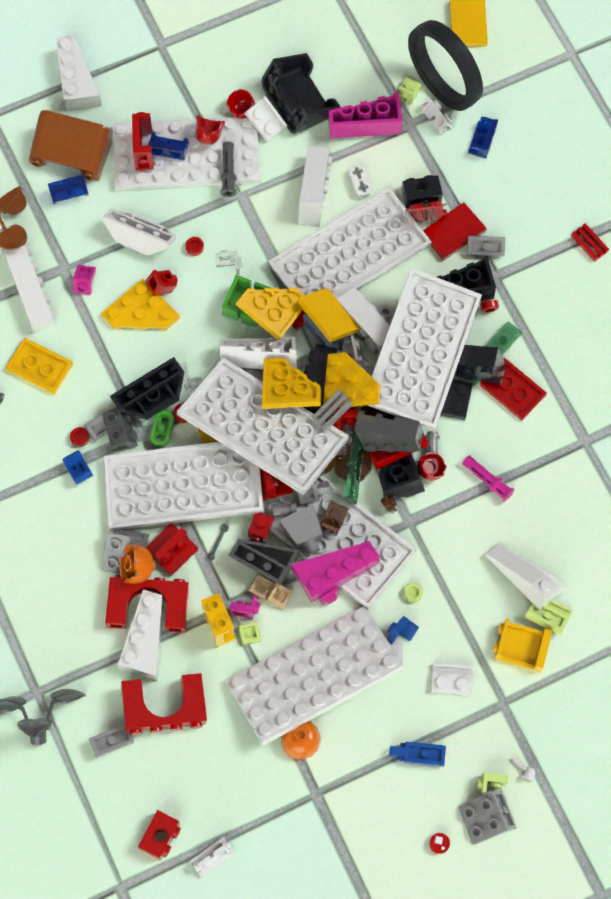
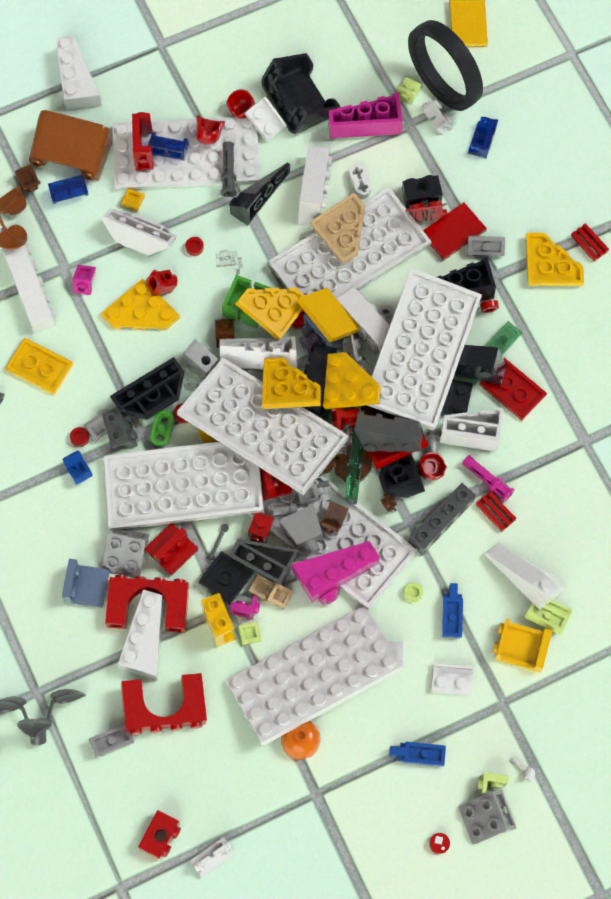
(27, 178): none -> reddish brown bracket
(85, 584): none -> sand blue bracket
(132, 200): none -> yellow tile
(136, 564): orange cylinder -> none
(196, 356): none -> light grey torso
(224, 330): none -> reddish brown bracket
(225, 577): none -> black plate
(252, 199): none -> black wedge
(308, 342): none -> clear purple wheel
(325, 426): light grey tile -> none
(342, 227): none -> tan plate
(404, 628): blue bracket -> none
(442, 518): none -> dark grey brick
(452, 613): none -> blue hinge
(473, 430): none -> white wedge
(497, 502): none -> red tile
(550, 263): none -> yellow plate

